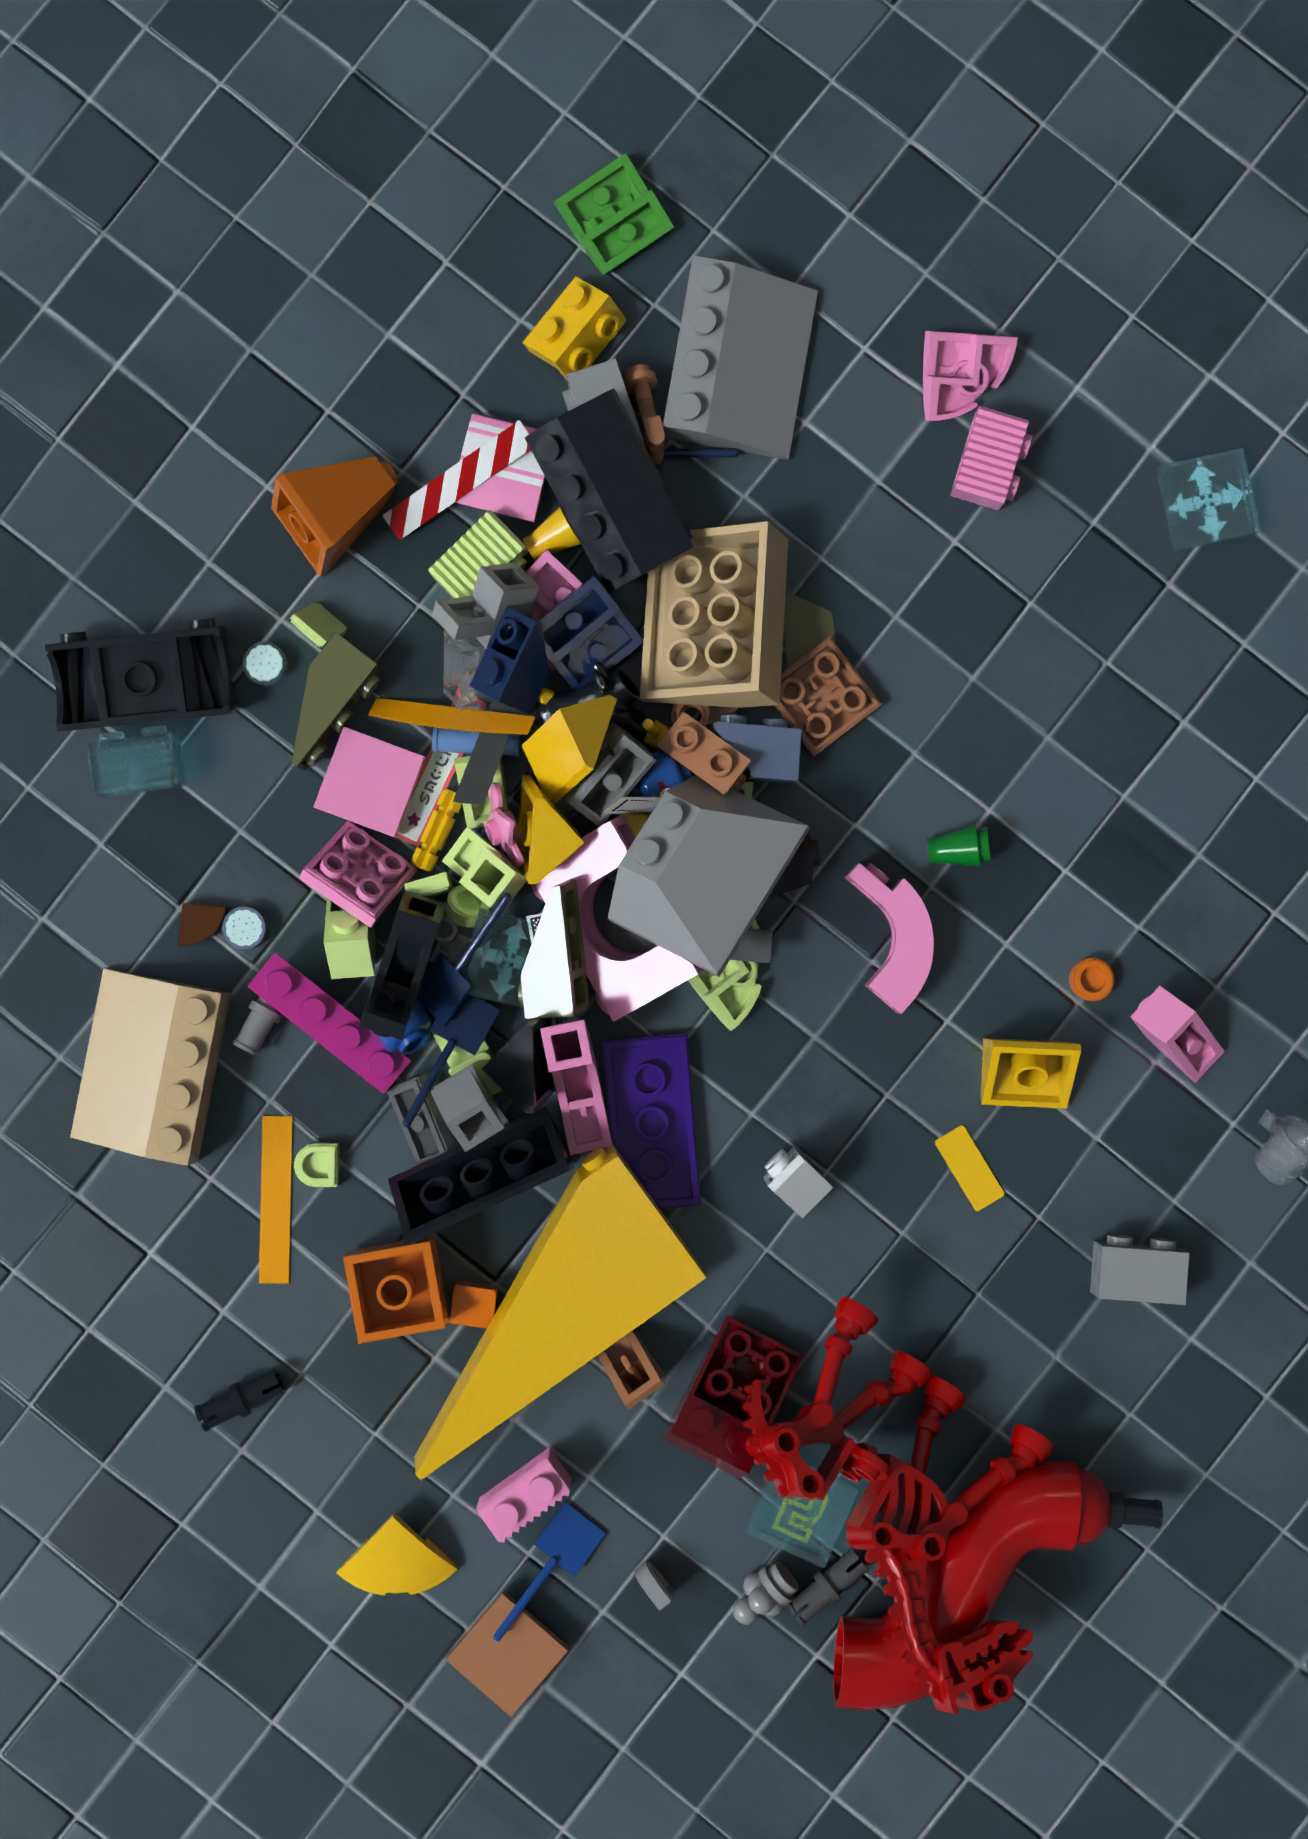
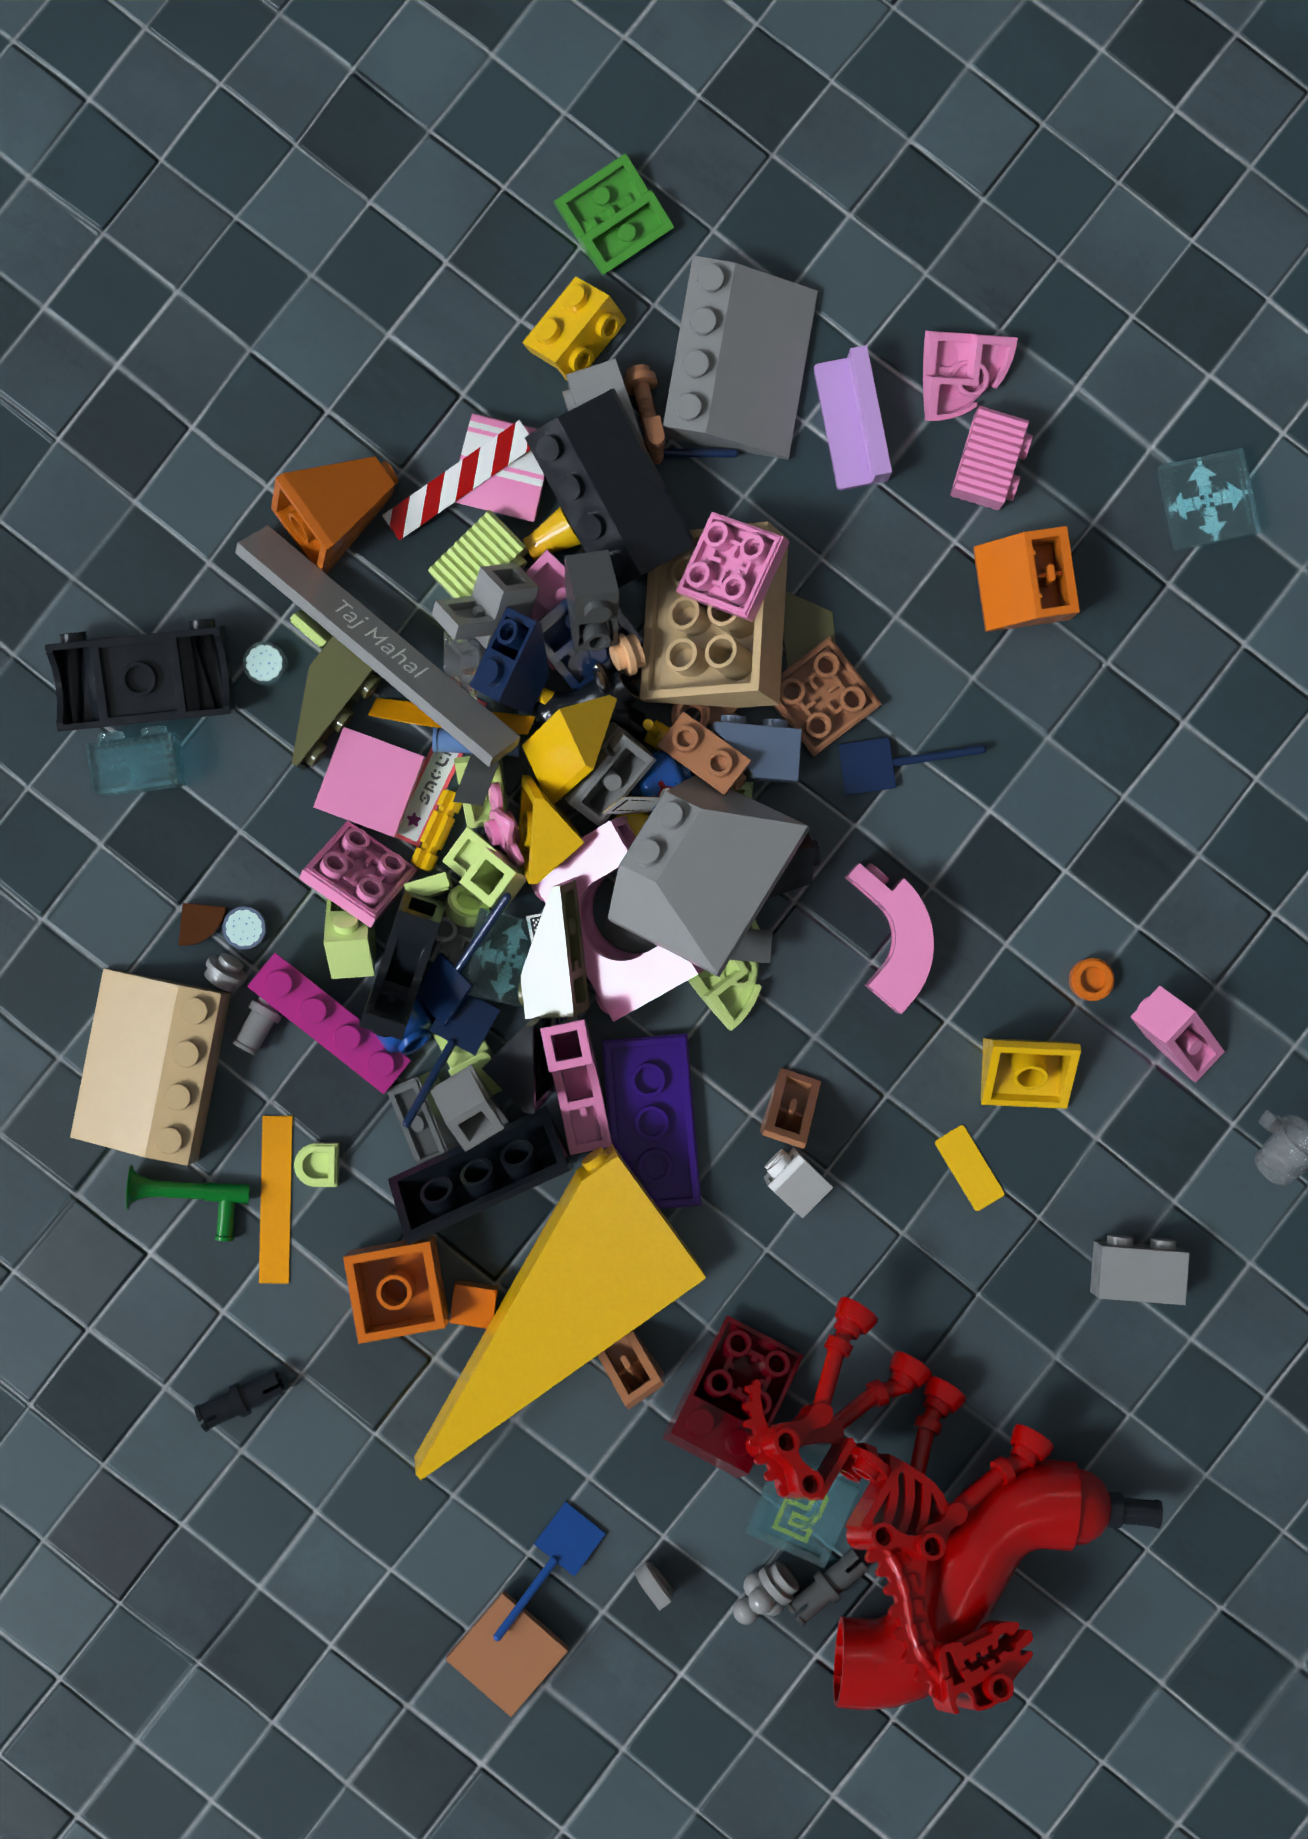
(225, 972): none -> light grey plate
(225, 1193): none -> green piece
(378, 645): none -> light grey tile
(397, 1561): yellow brick -> none
(524, 1495): bright pink brick -> none
(592, 600): none -> dark grey slope
(627, 654): none -> light nougat plate
(732, 566): none -> bright pink tile
(791, 1108): none -> nougat slope
(853, 420): none -> lavender panel
(870, 765): none -> dark blue piece
(960, 847): green cone -> none
(1026, 579): none -> orange slope

